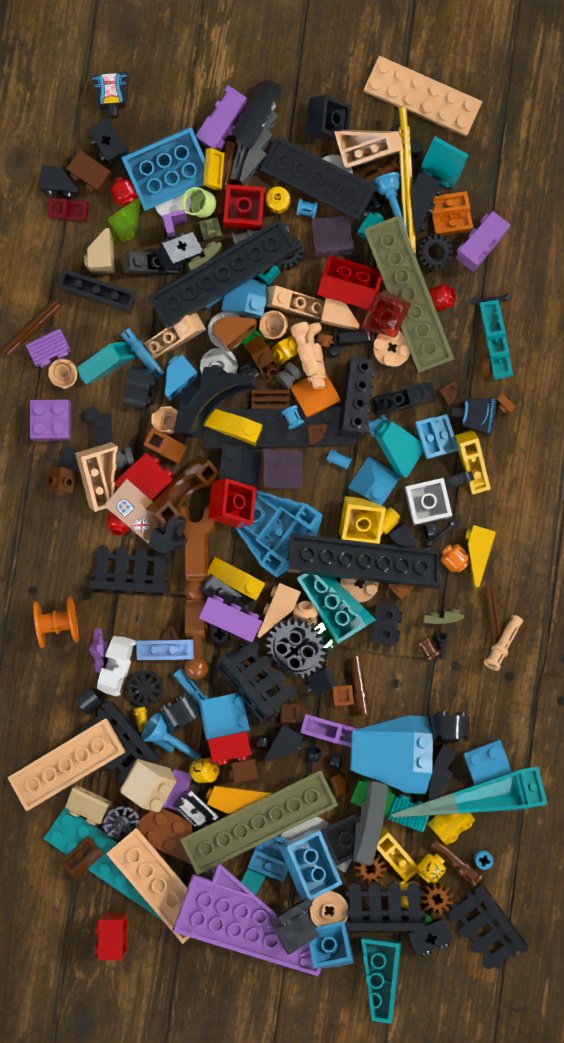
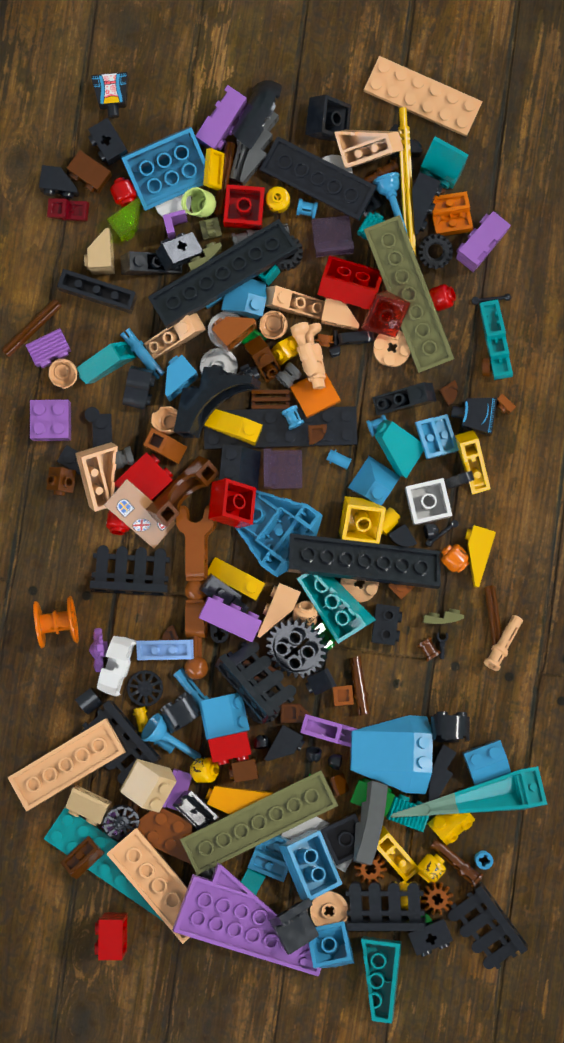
(169, 538): black brick -> none
(355, 397): black brick -> none

